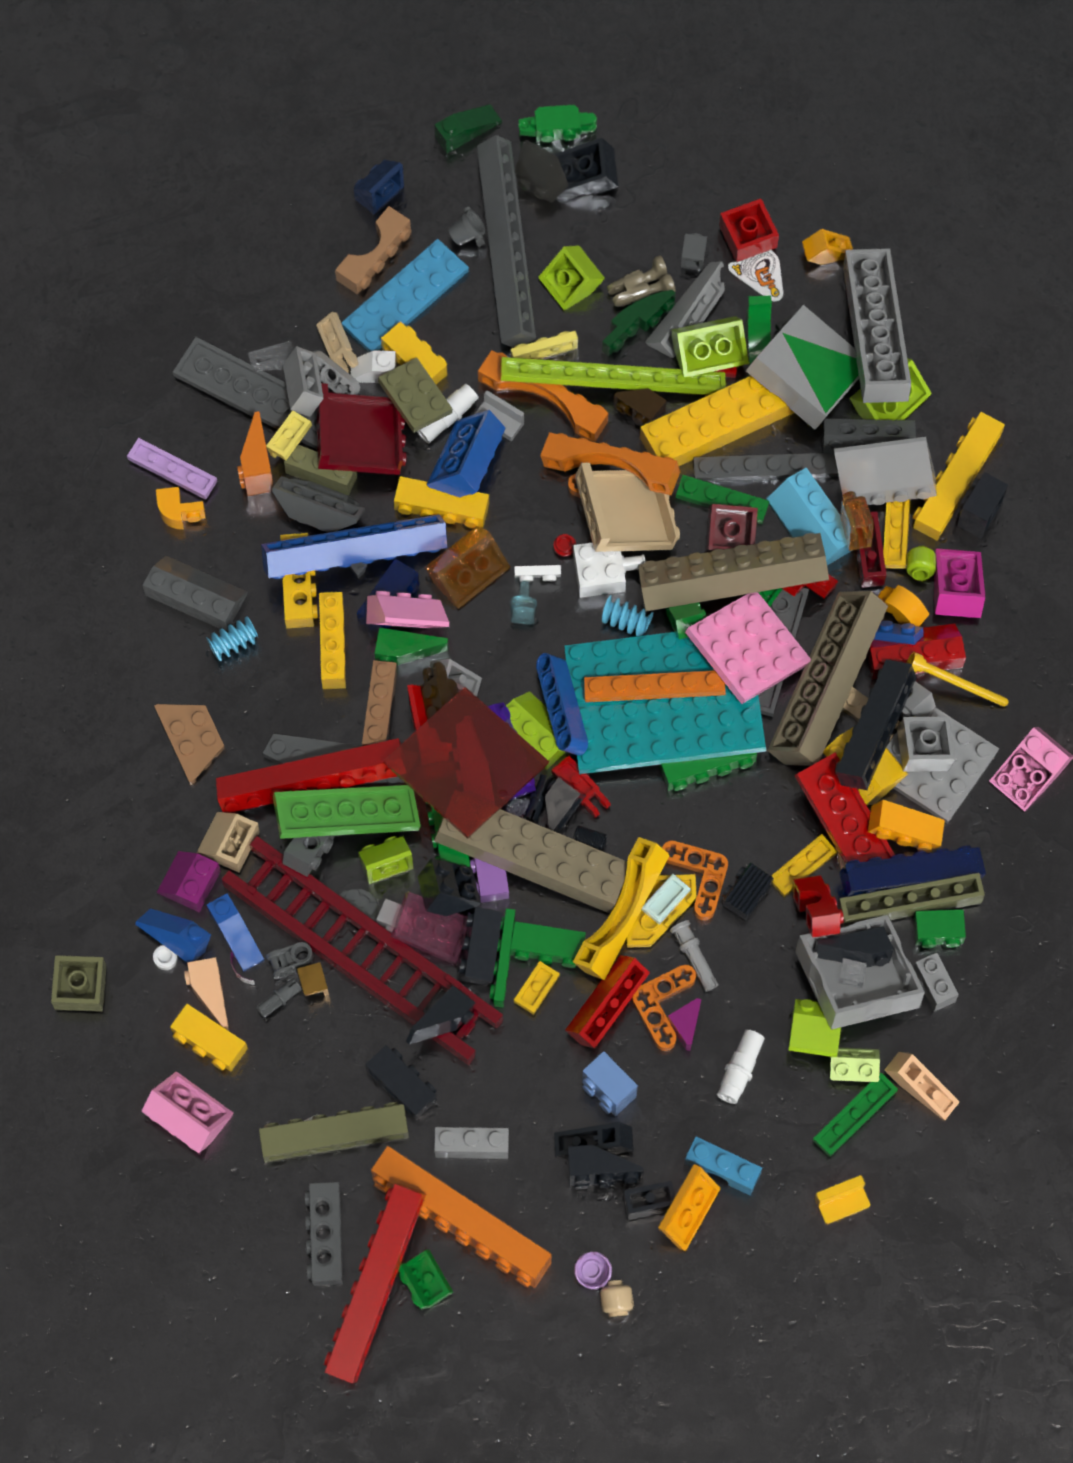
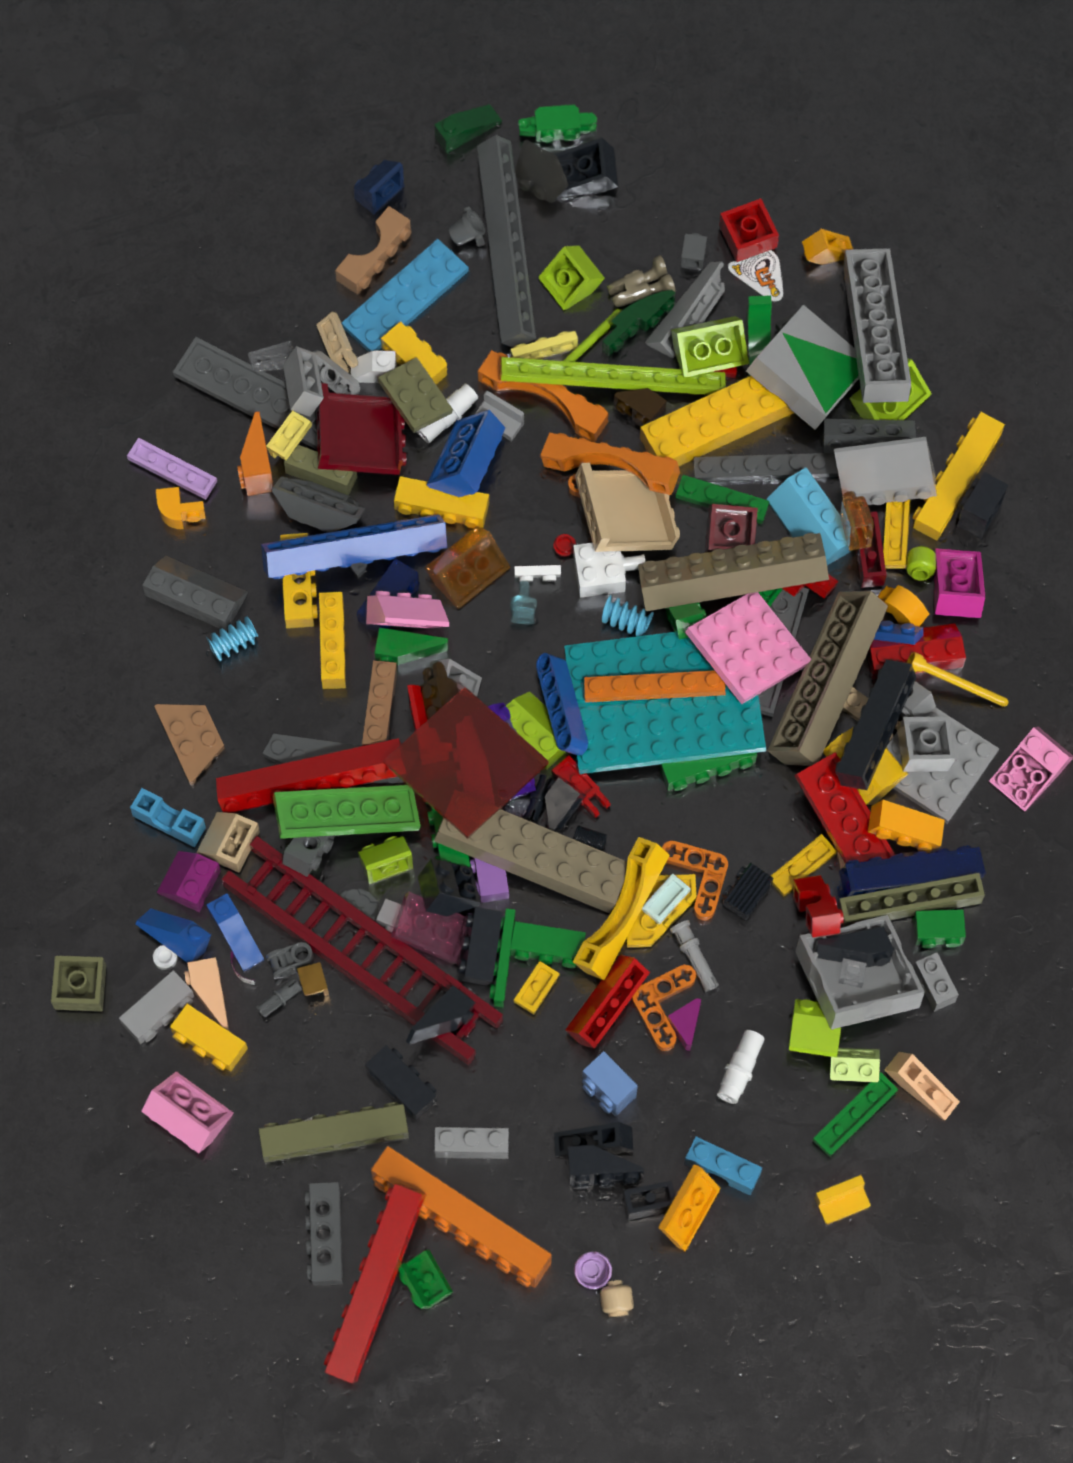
(157, 1008): none -> light grey brick
(158, 814): none -> dark azure arch
(592, 338): none -> lime piece

